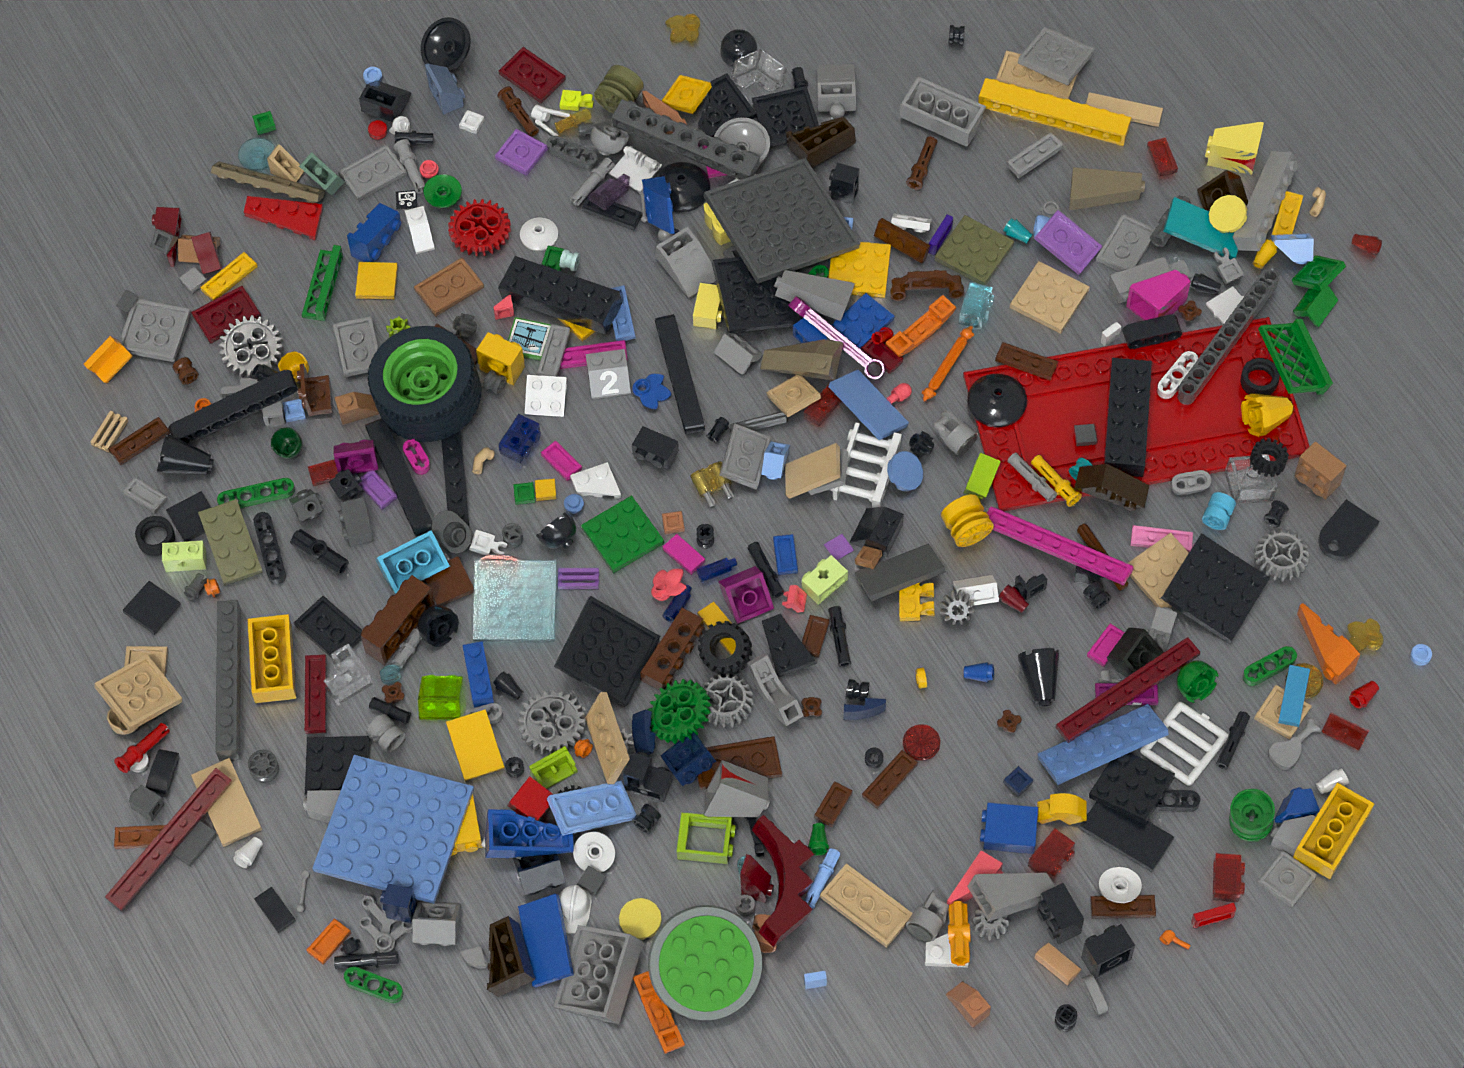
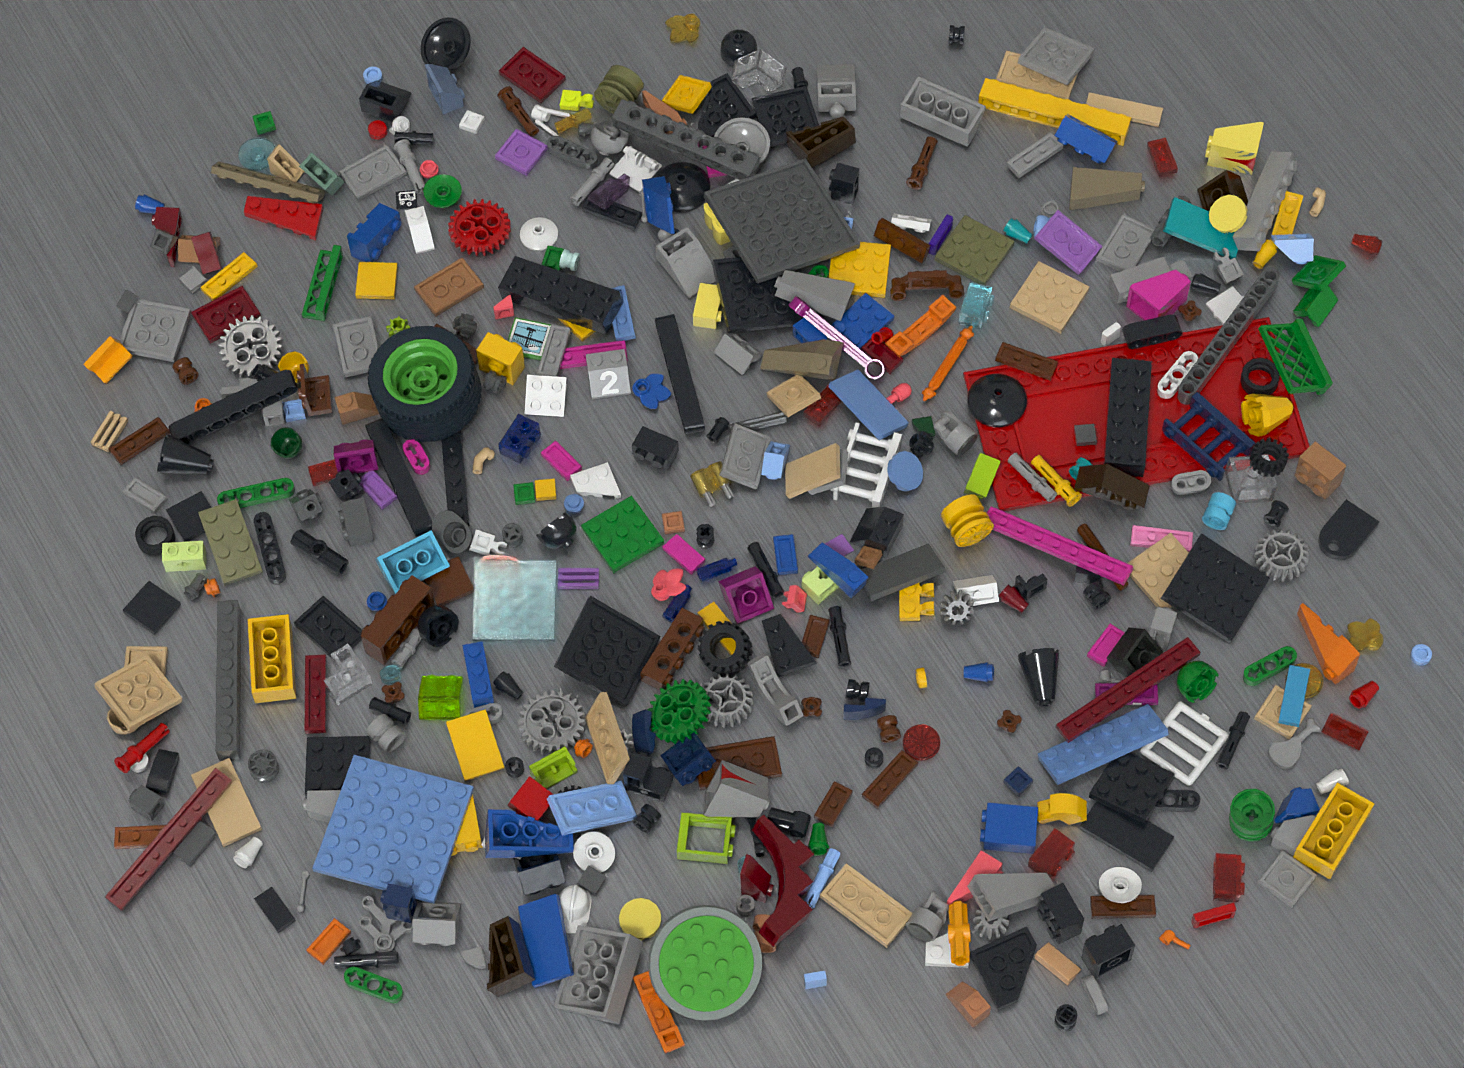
(147, 204): none -> blue cone
(376, 601): none -> blue plate
(794, 823): none -> black piece
(839, 569): none -> blue slope
(888, 728): none -> reddish brown wheel
(924, 424): none -> dark green tile
(1005, 965): none -> black plate
(1085, 139): none -> blue brick
(1215, 419): none -> dark blue fence

